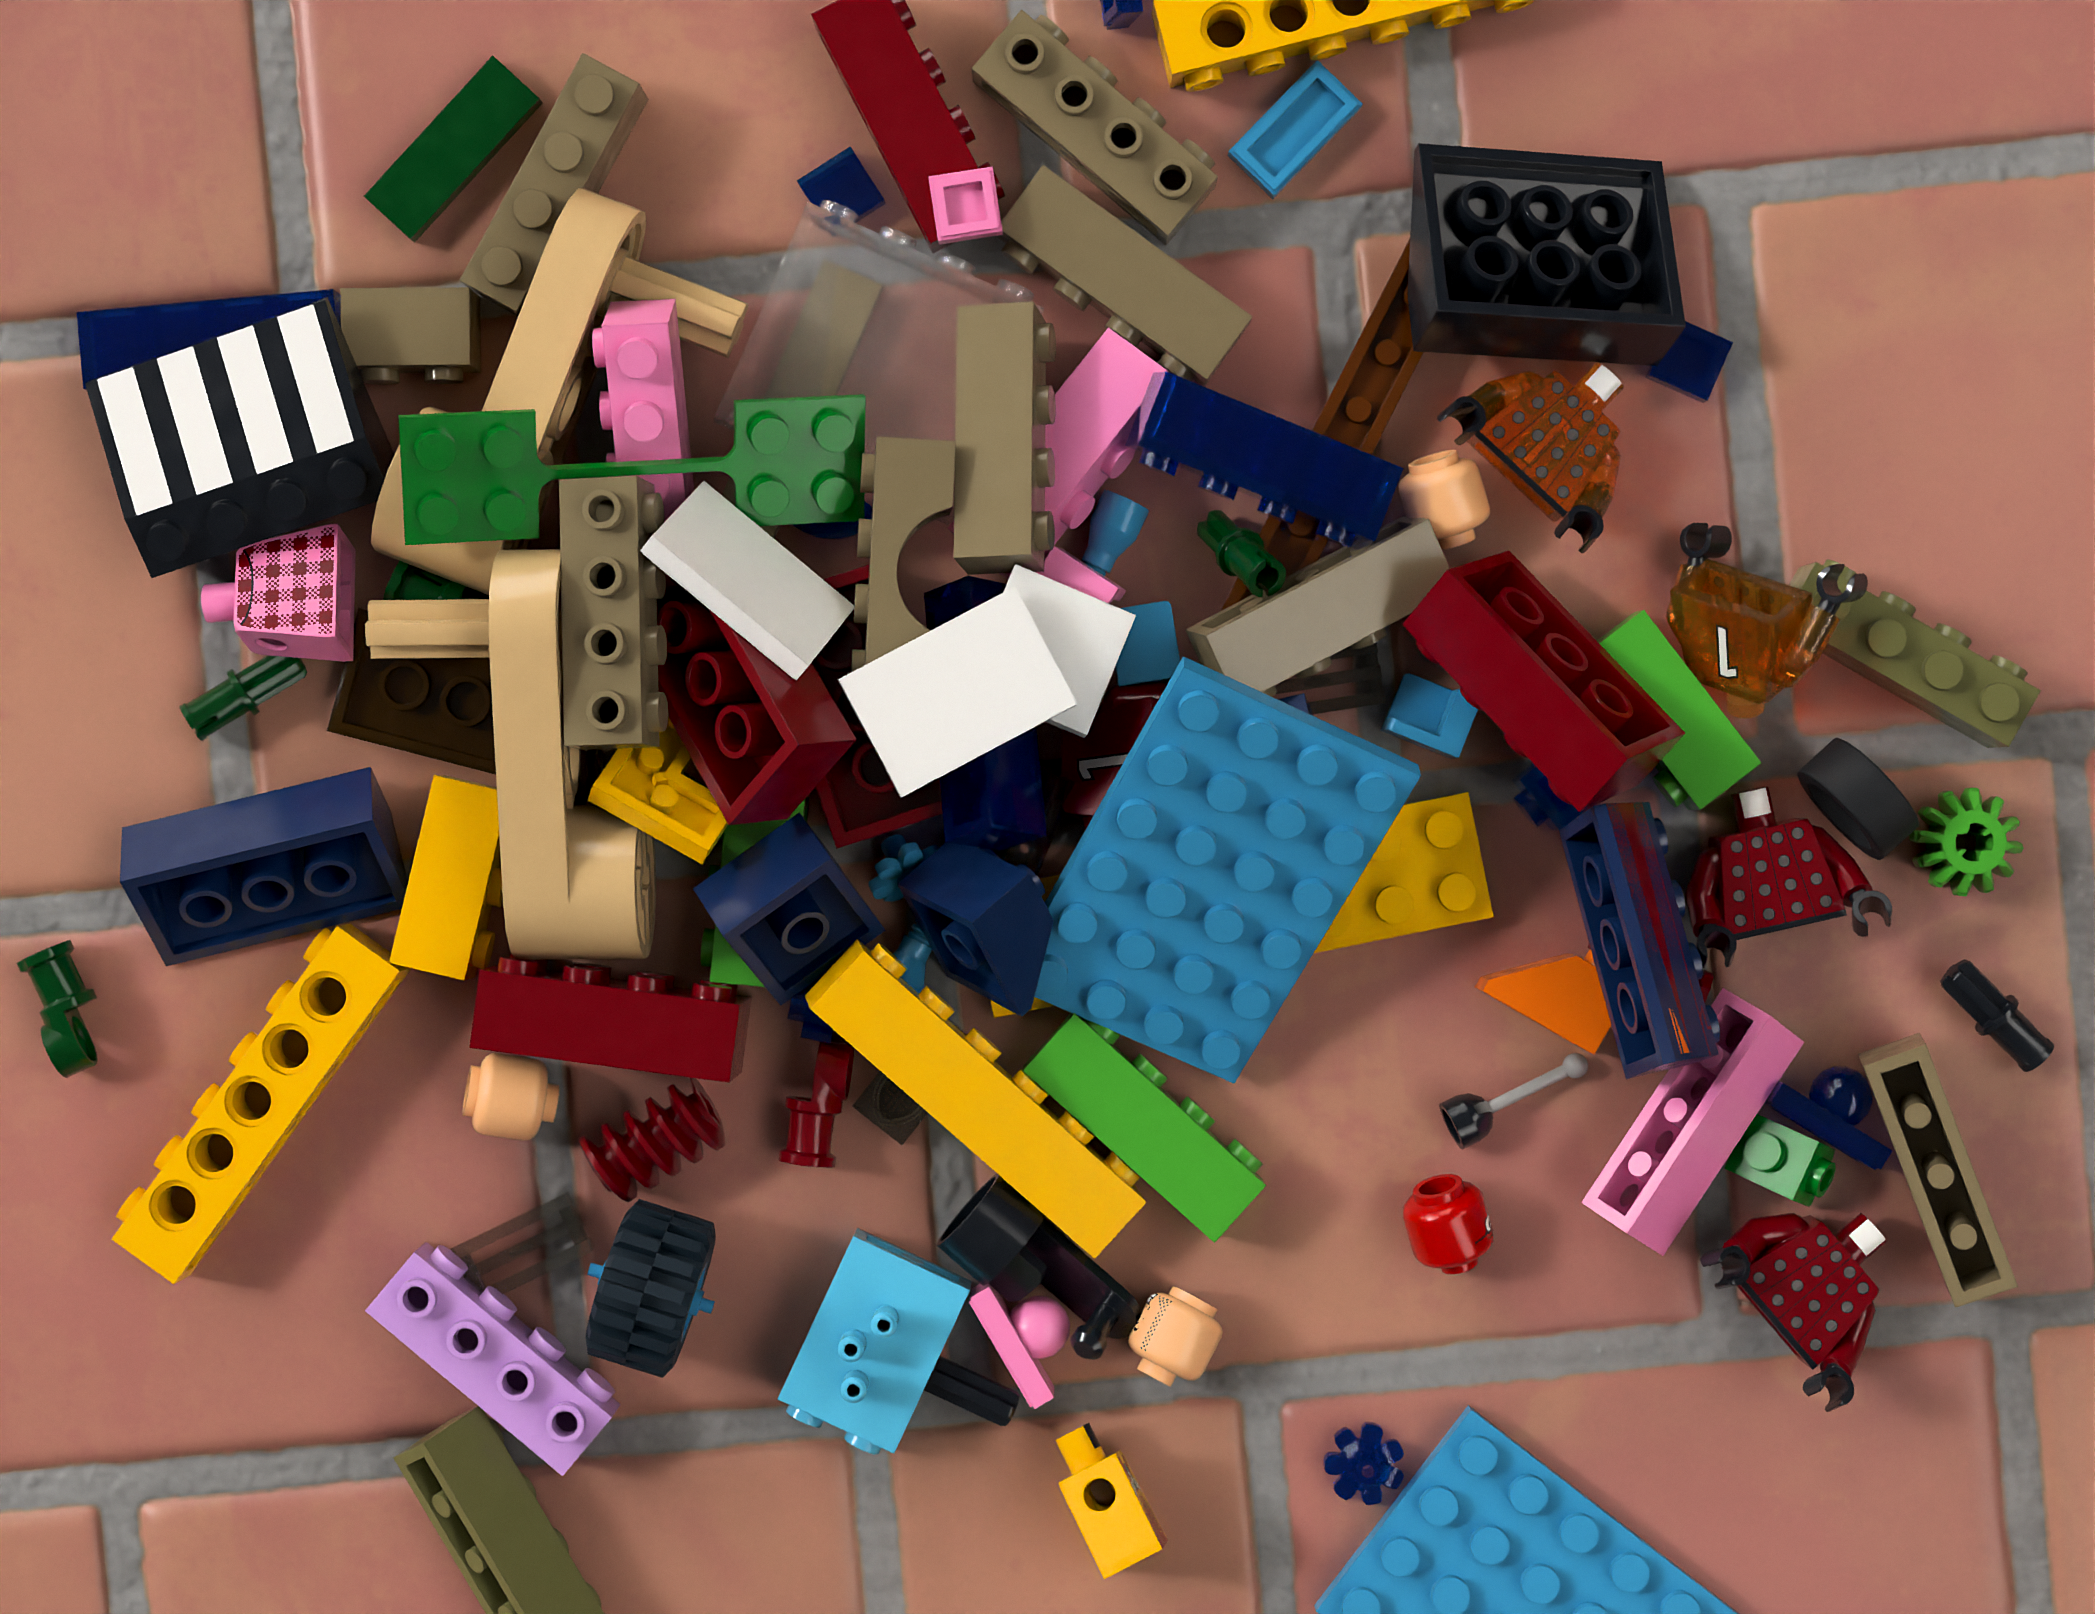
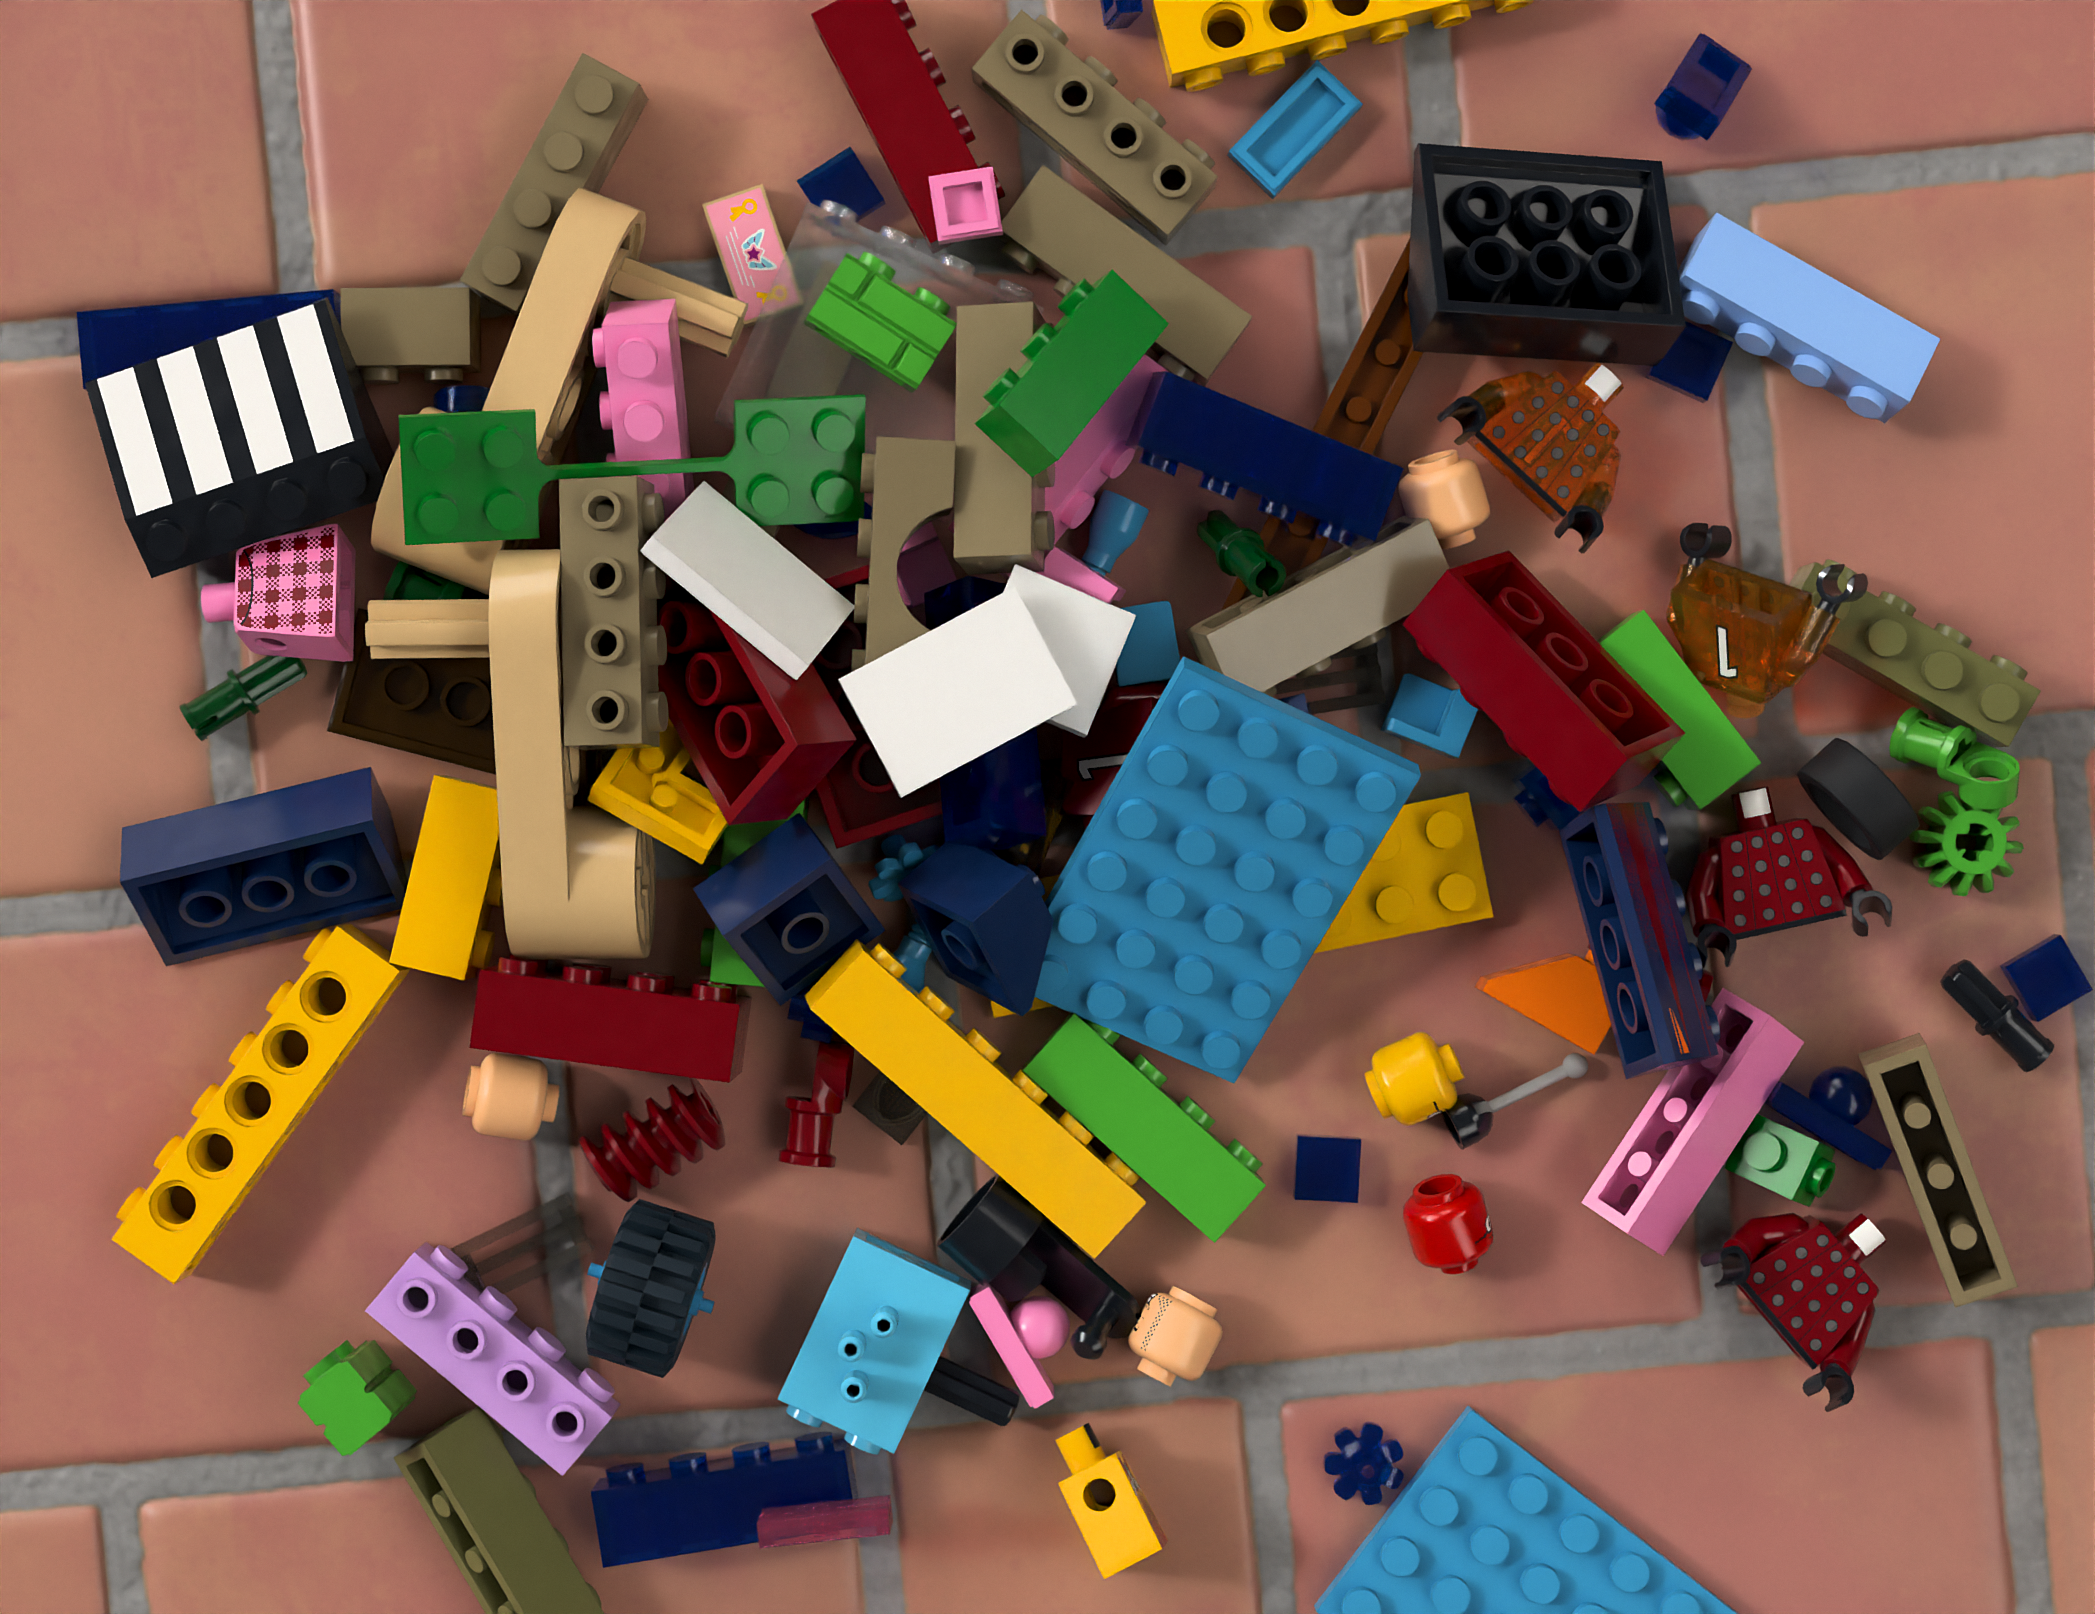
(61, 995): dark green connector -> none
(355, 1394): none -> bright green brick
(453, 149): dark green tile -> none
(461, 398): none -> clear blue tile
(713, 1502): none -> clear blue brick
(747, 245): none -> bright pink tile
(825, 1521): none -> clear pink tile
(881, 320): none -> bright green brick
(922, 566): none -> bright pink panel
(1069, 371): none -> green brick
(1327, 1168): none -> clear blue tile
(1414, 1078): none -> yellow head
(1700, 90): none -> clear blue tile
(1803, 319): none -> light blue brick
(1957, 759): none -> bright green connector
(2046, 977): none -> clear blue tile

